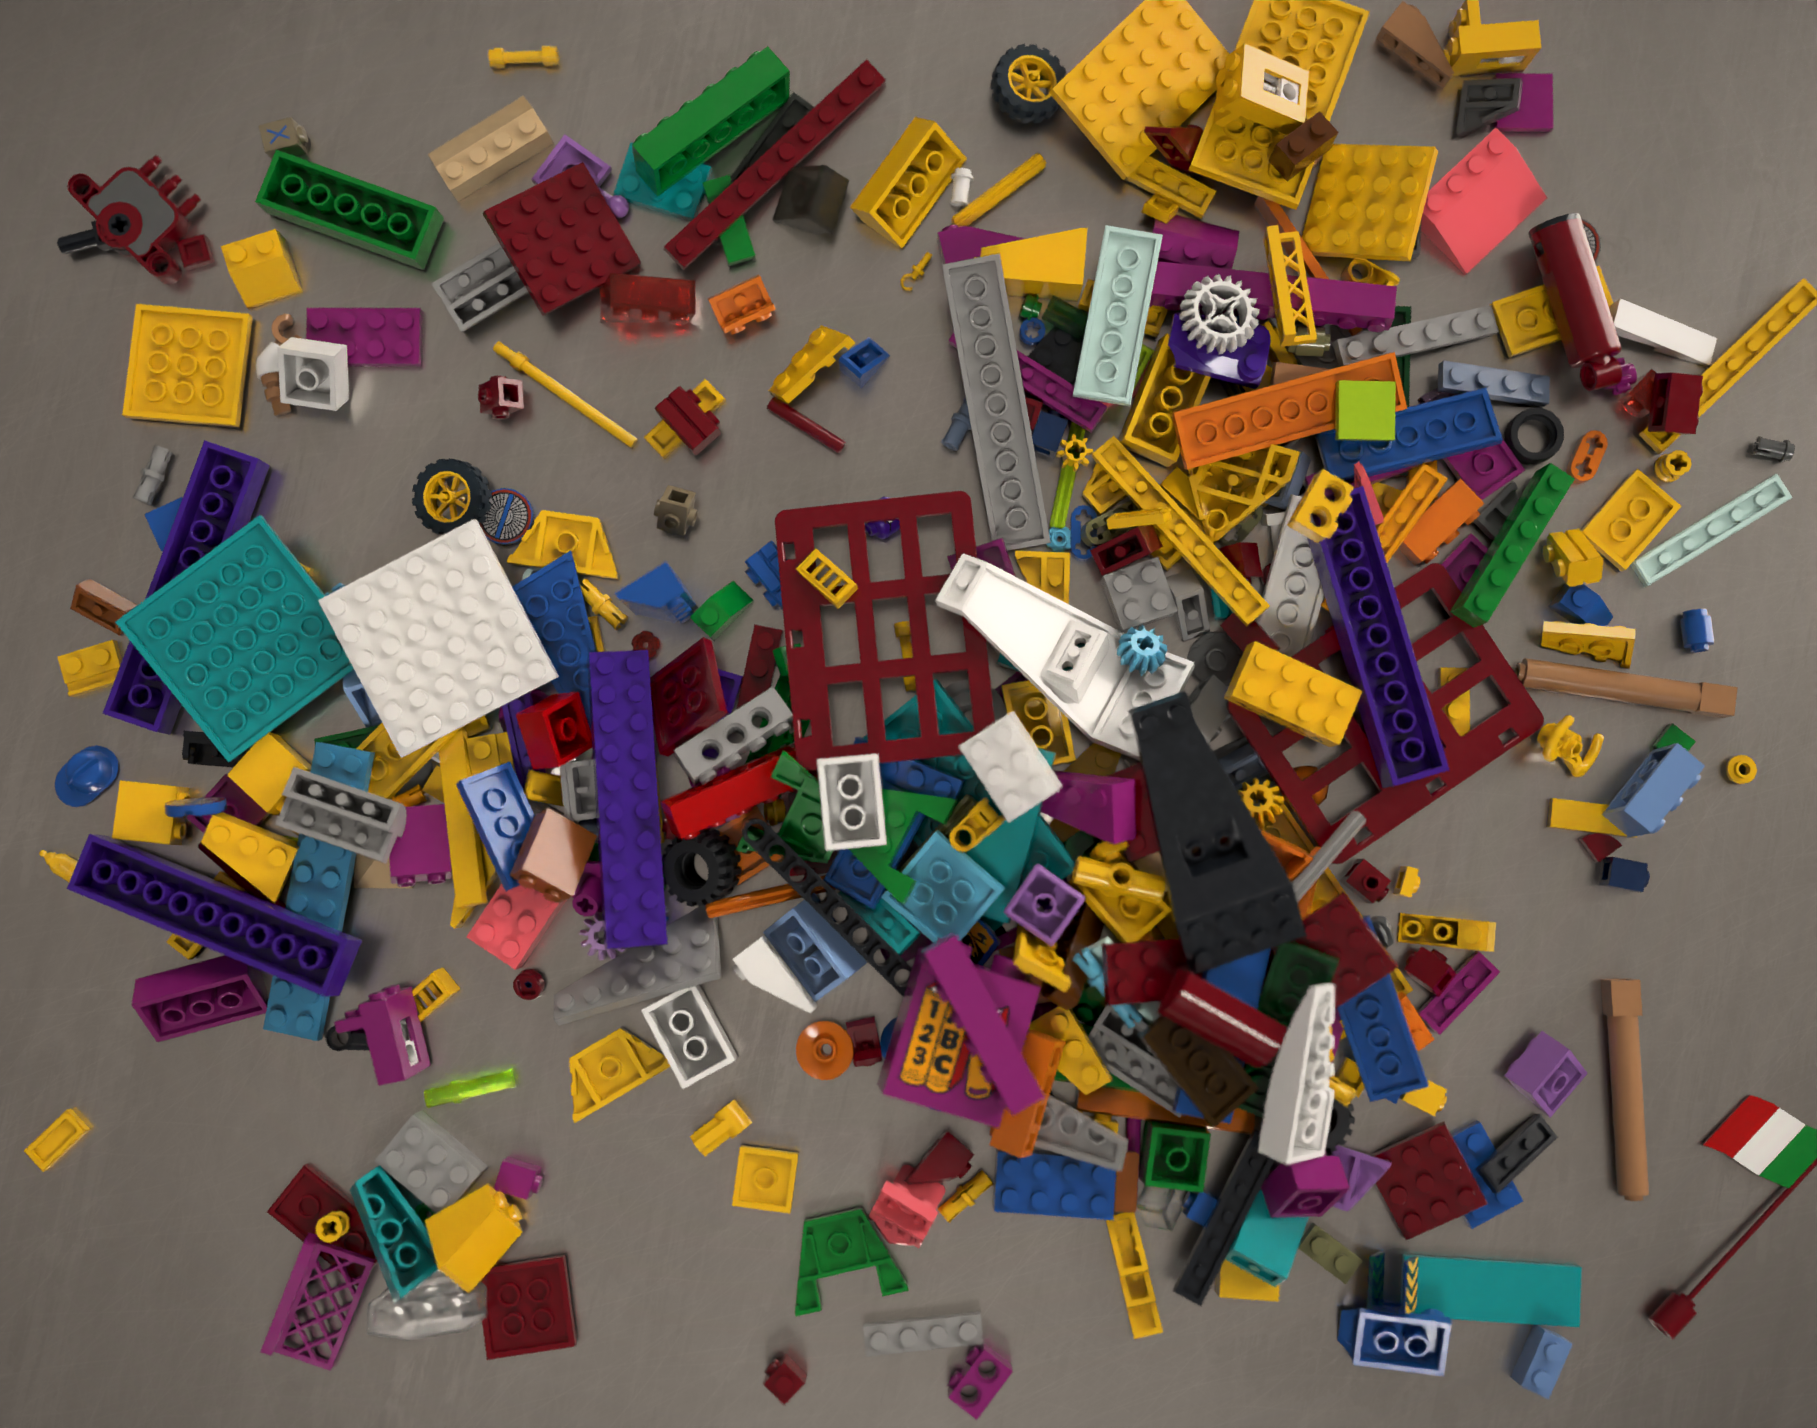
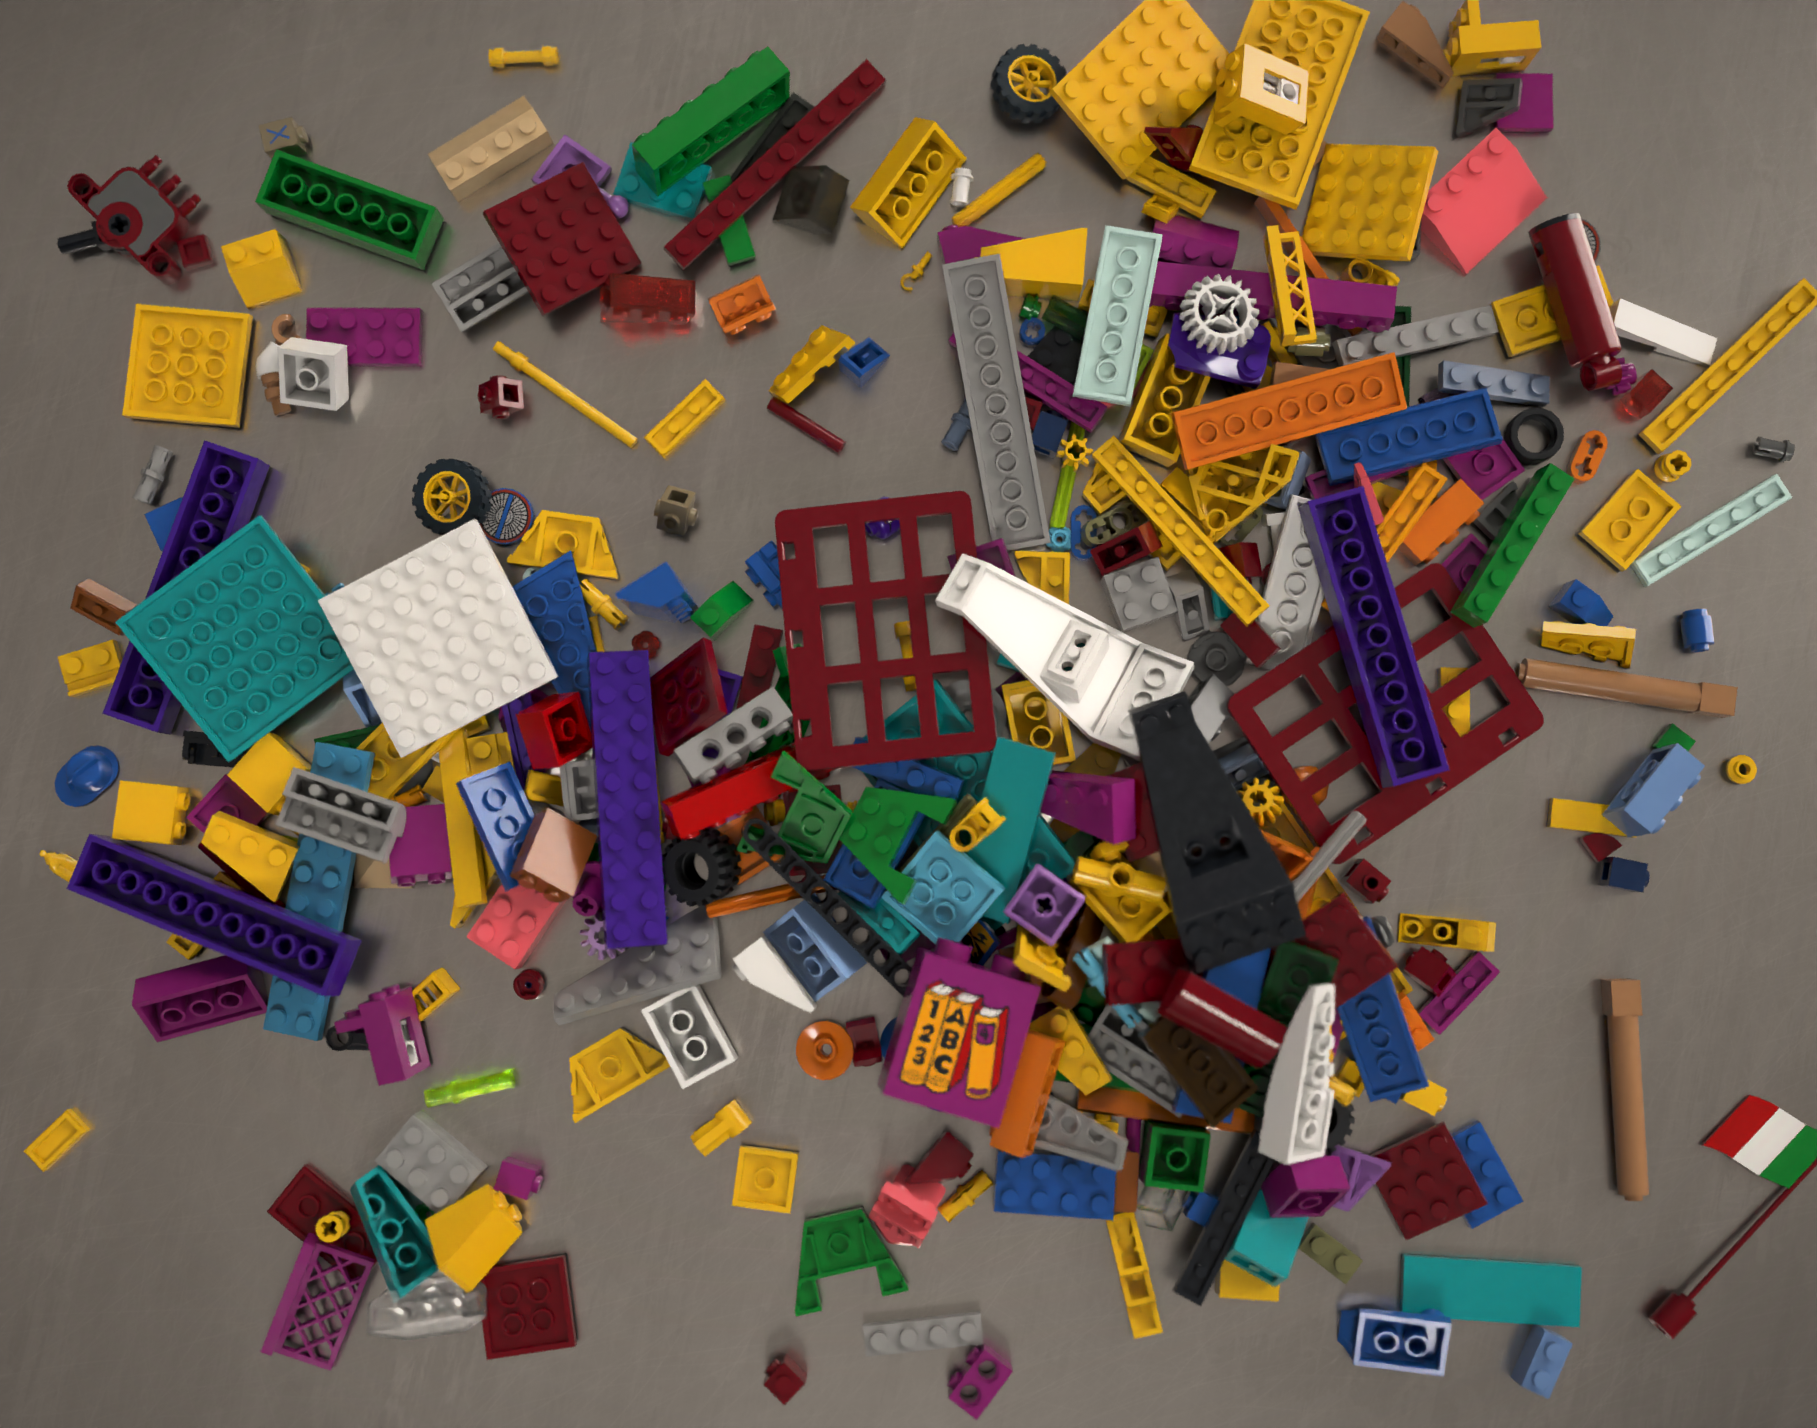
(196, 806): blue tile -> none
(688, 420): dark red brick -> none
(843, 594): yellow slope -> none
(851, 801): white brick -> none
(982, 1024): magenta brick -> none
(1011, 766): white brick -> none
(1139, 518): yellow tile -> none
(1142, 650): medium azure gear -> none
(1293, 694): yellow brick -> none
(1303, 146): reddish brown brick -> none
(1316, 503): yellow brick -> none
(1365, 410): lime tile -> none
(1376, 1283): piece -> none
(1407, 881): yellow plate -> none
(1516, 1153): black tile -> none
(1546, 1073): medium lavender slope -> none
(1567, 745): yellow piece -> none
(1573, 557): yellow brick -> none
(1675, 403): dark red brick -> none

